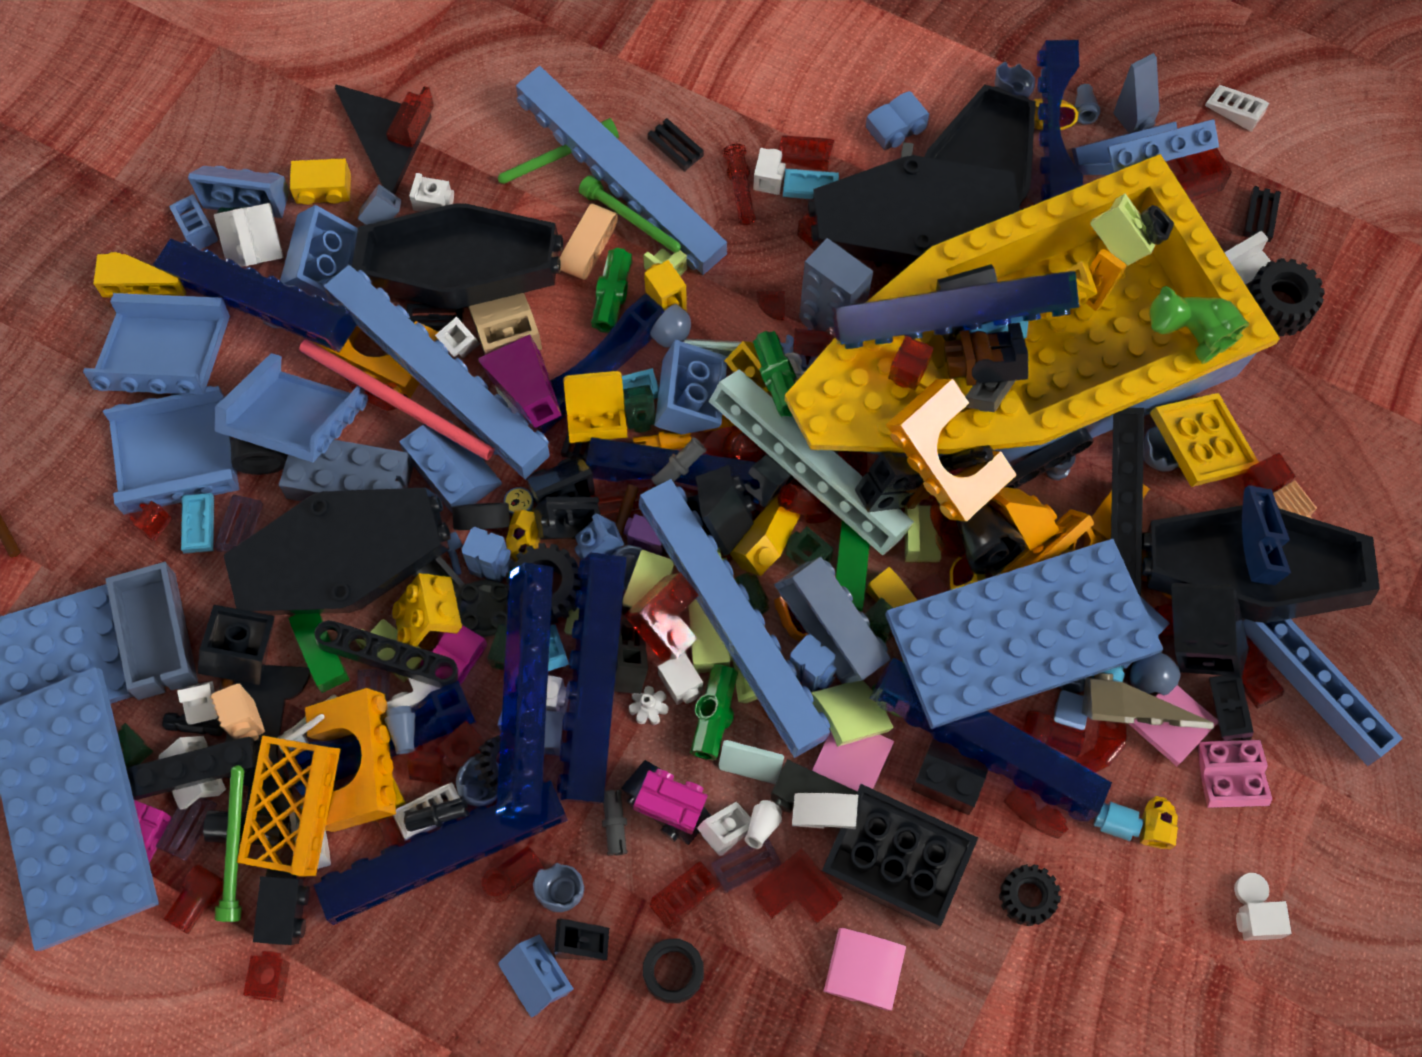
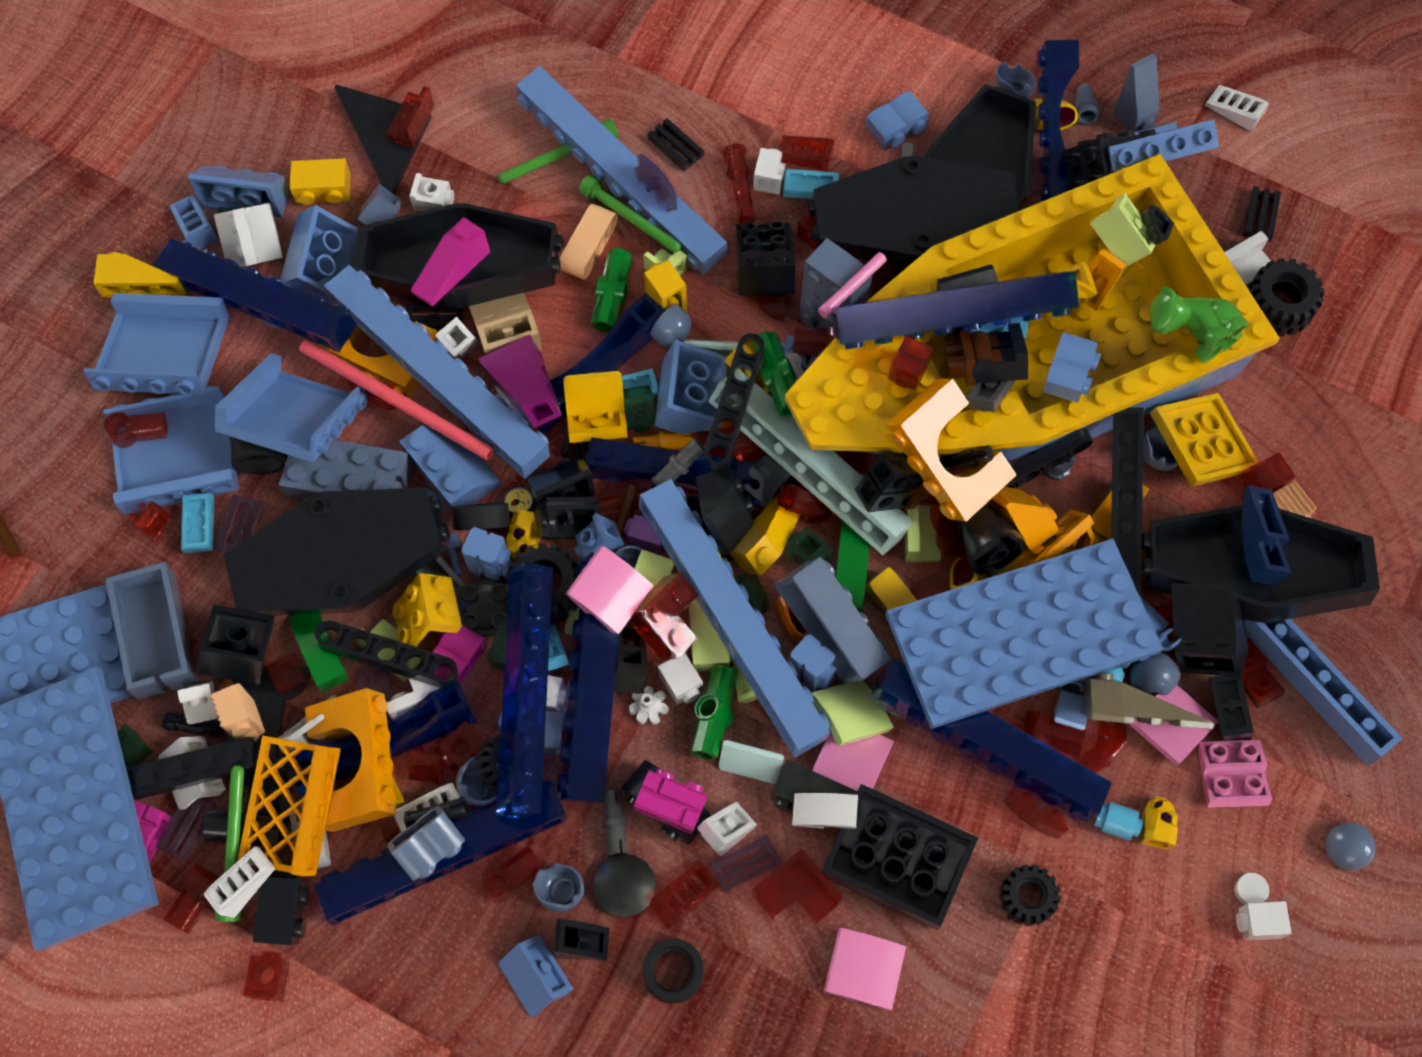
(138, 428): none -> clear red piece
(222, 893): none -> white slope
(287, 673): none -> clear red tile
(401, 728): sand blue cone -> none
(426, 843): none -> sand blue brick
(451, 261): none -> dark pink slope
(609, 589): none -> bright pink slope
(624, 885): none -> pearl dark grey dish
(655, 179): none -> clear purple slope
(734, 414): none -> black beam
(764, 820): white cone -> none
(765, 259): none -> black slope
(851, 285): none -> bright pink bar
(878, 620): clear green brick -> none
(950, 777): black slope -> none
(1071, 366): none -> medium blue brick
(1091, 156): none -> black bracket
(1166, 644): none -> medium blue hand
(1203, 173): clear red panel -> none
(1350, 846): none -> sand blue hair

